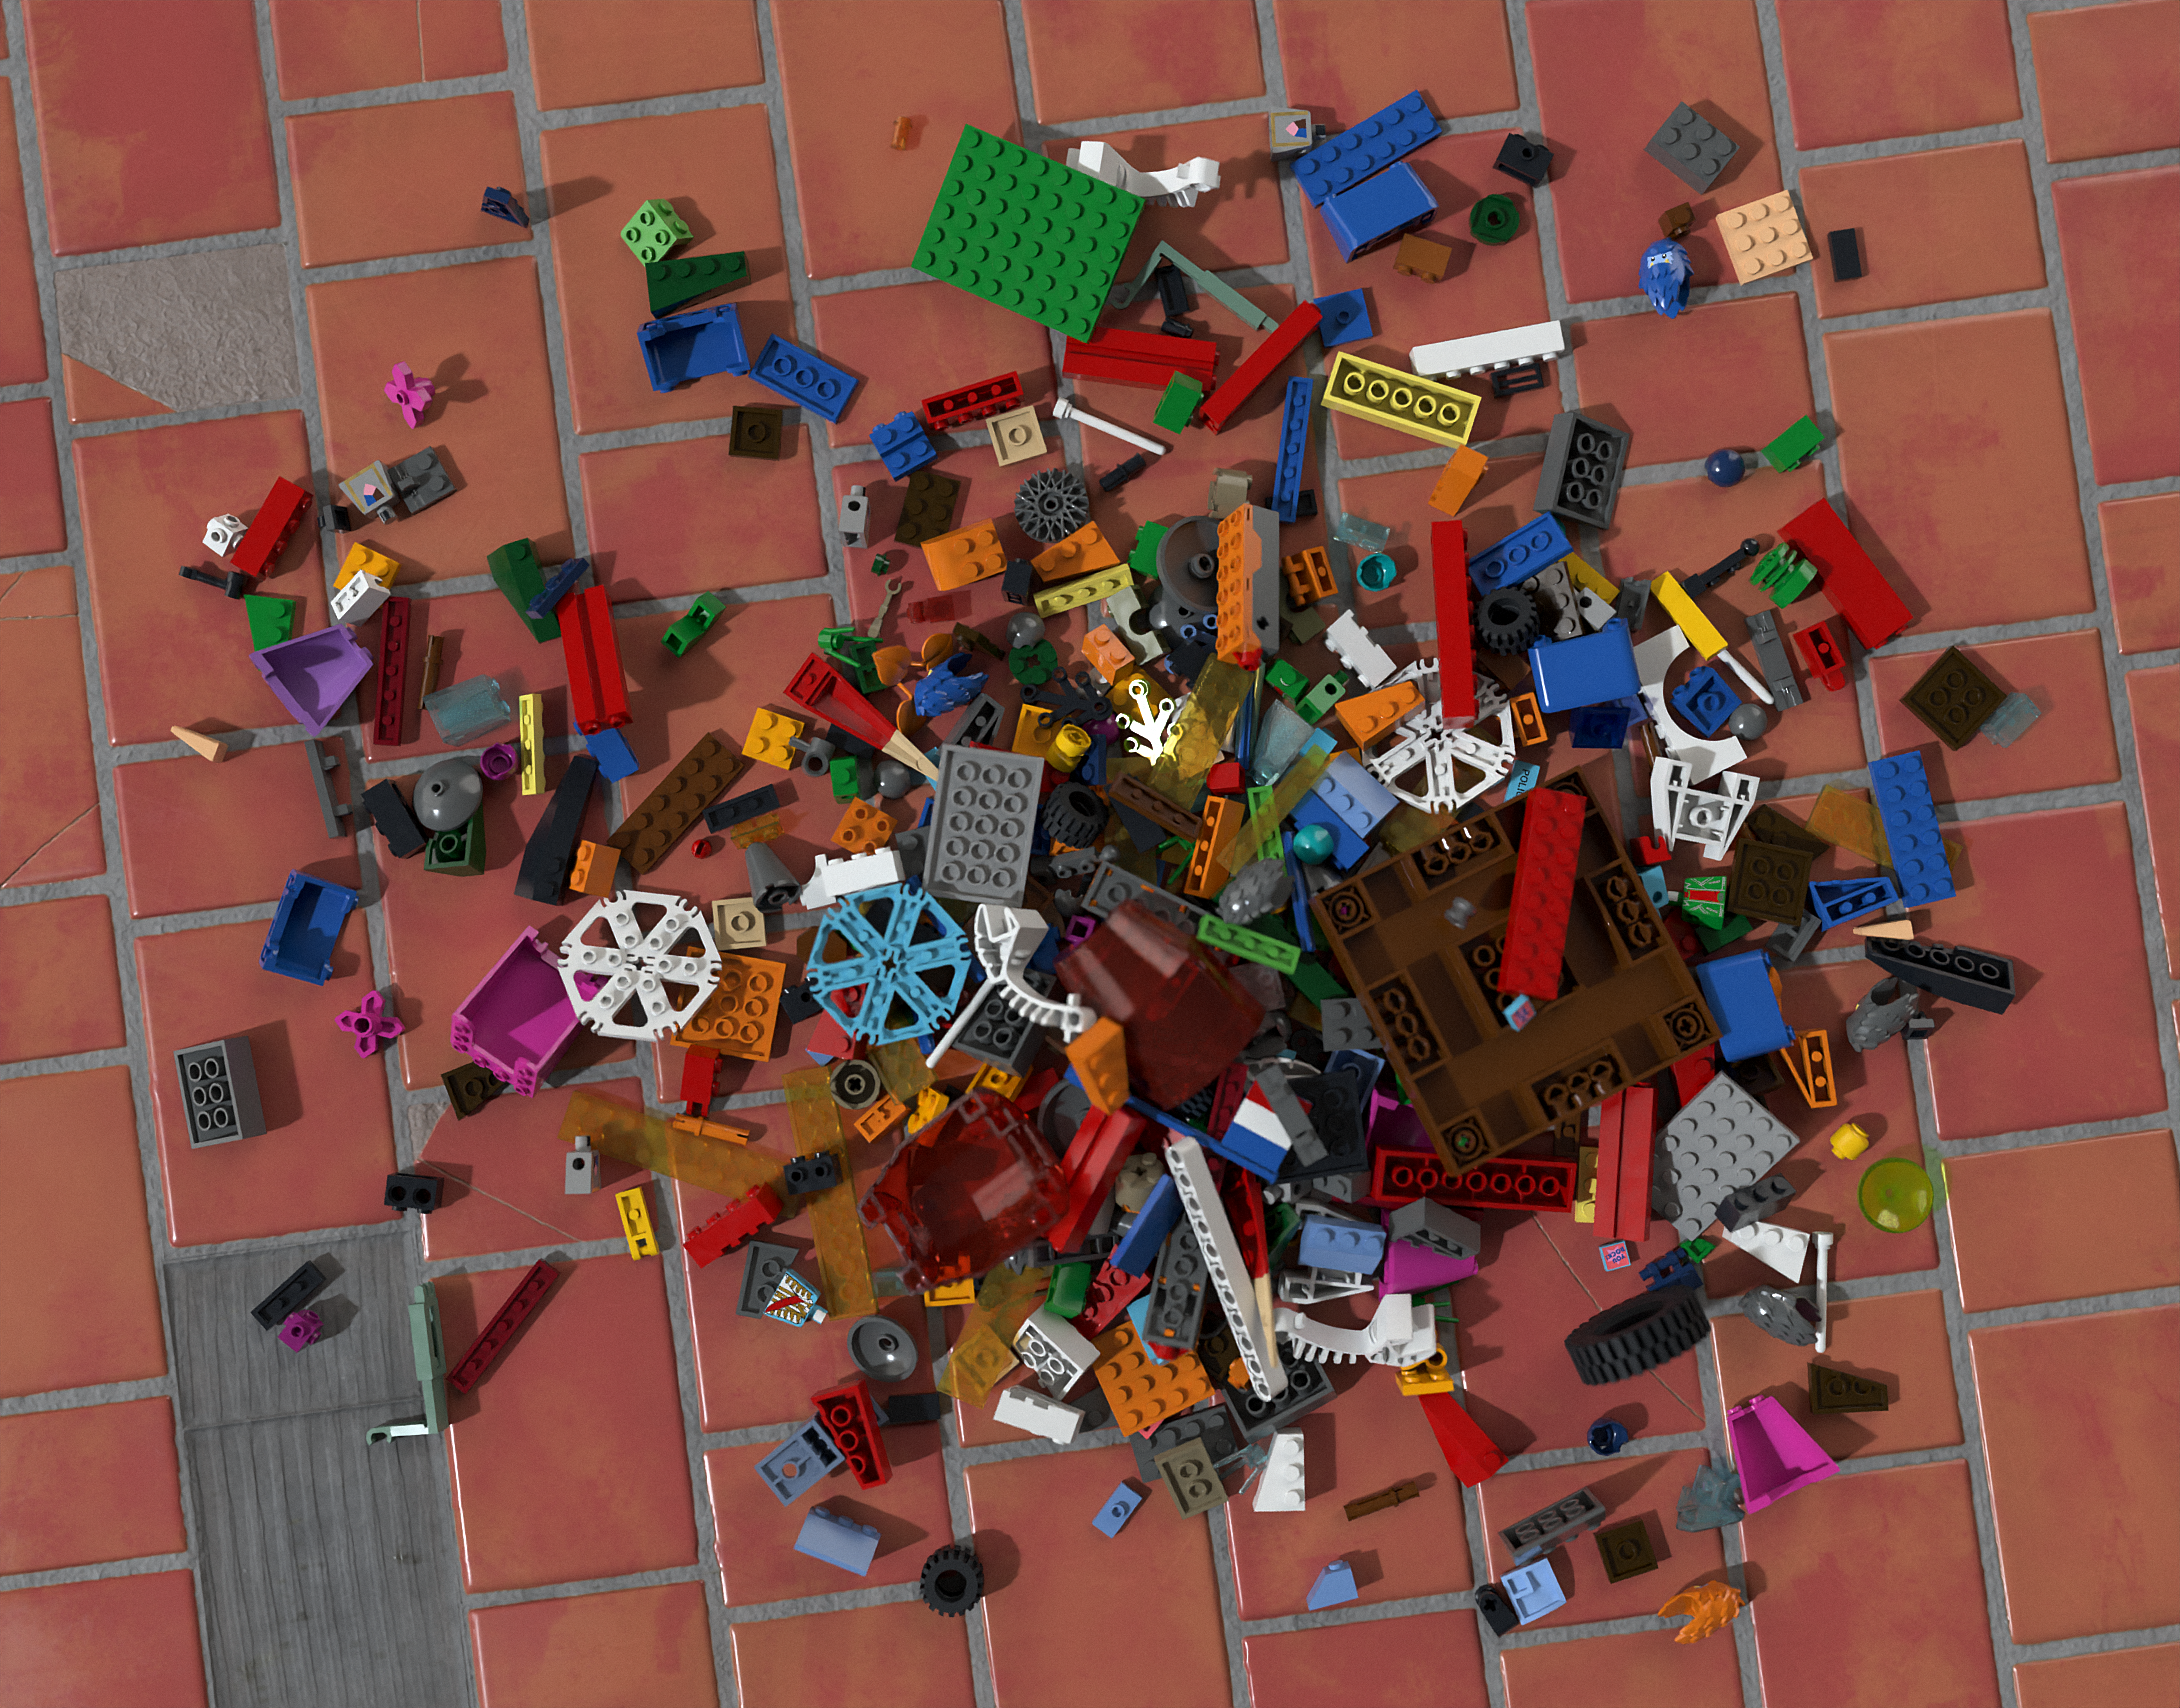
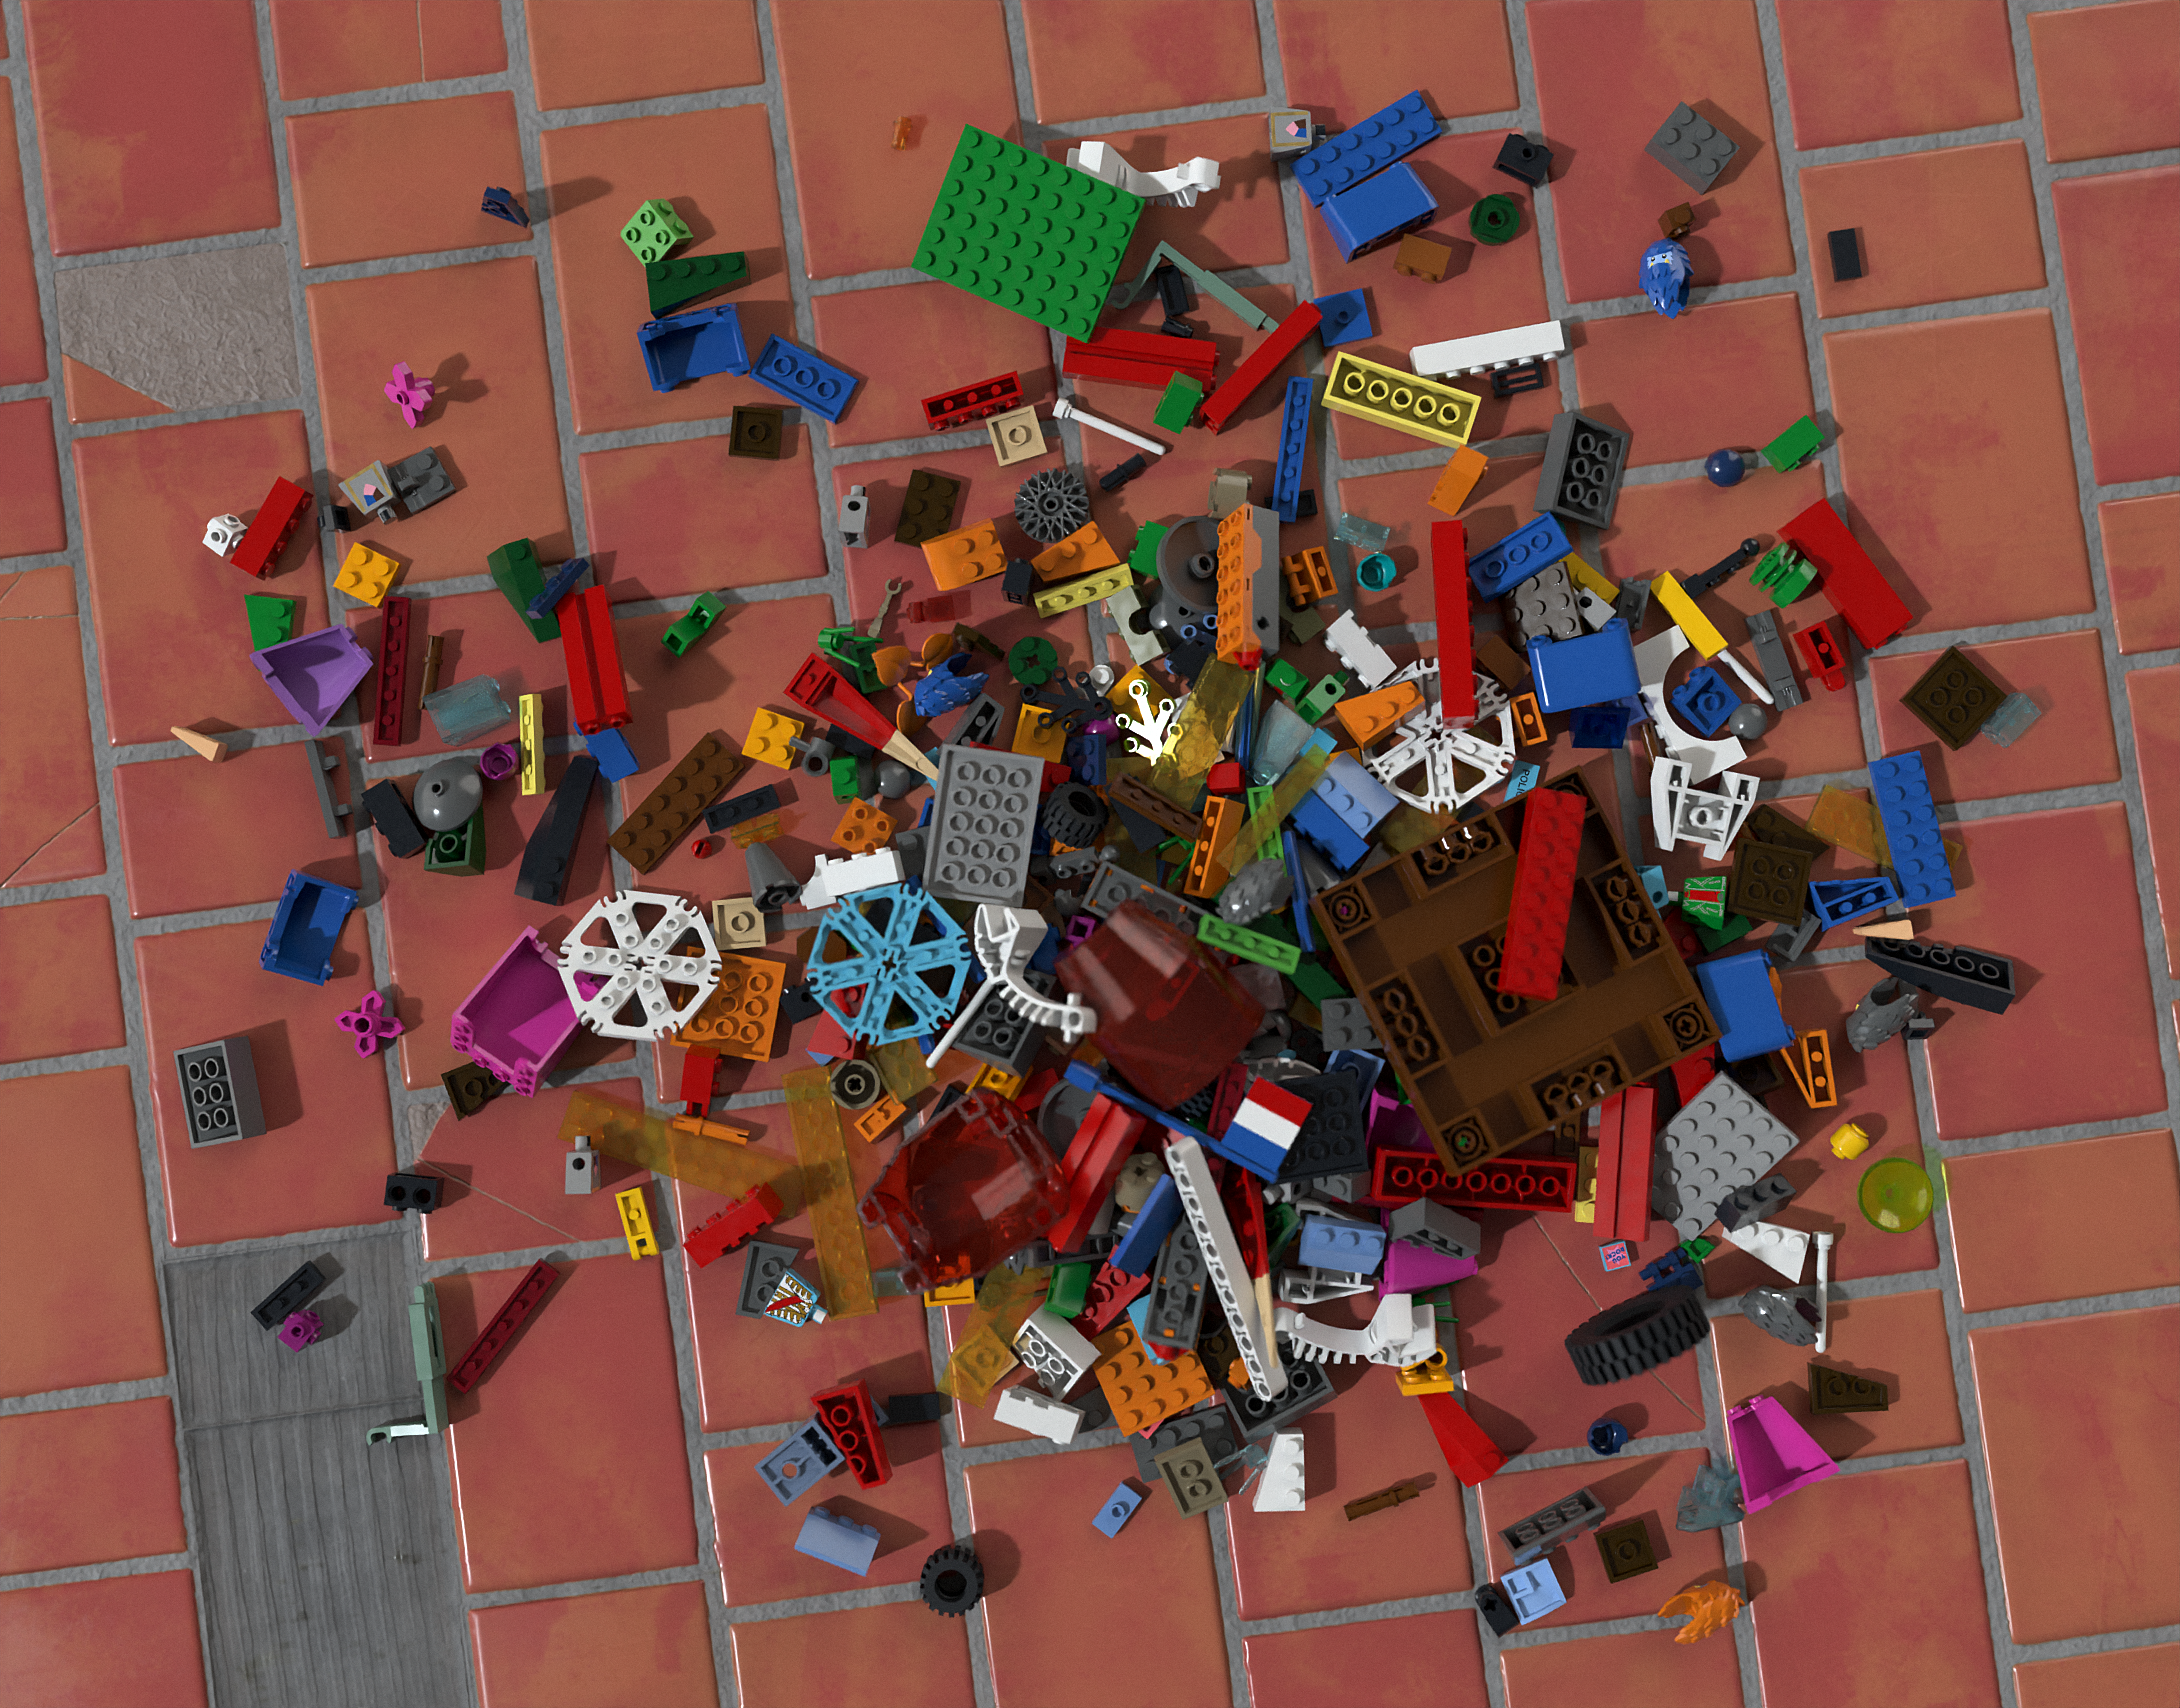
(232, 585): black brick -> none
(359, 598): white hinge -> none
(594, 868): orange brick -> none
(813, 1173): black brick -> none
(880, 564): dark green plate -> none
(882, 1348): dark grey dish -> none
(903, 445): blue plate -> none
(929, 1104): light orange plate -> none
(1025, 629): dark grey hair -> none
(1068, 748): yellow wheel -> none
(1101, 1064): orange wedge -> none
(1108, 654): orange brick -> none
(1290, 1114): dark grey hinge -> none
(1313, 844): teal hair -> none
(1332, 1586): medium blue slope -> none
(1460, 913): flat silver wheel -> none
(1501, 605): black tyre -> none
(1519, 1012): tile -> none
(1645, 853): red hinge -> none
(1764, 237): light nougat plate -> none

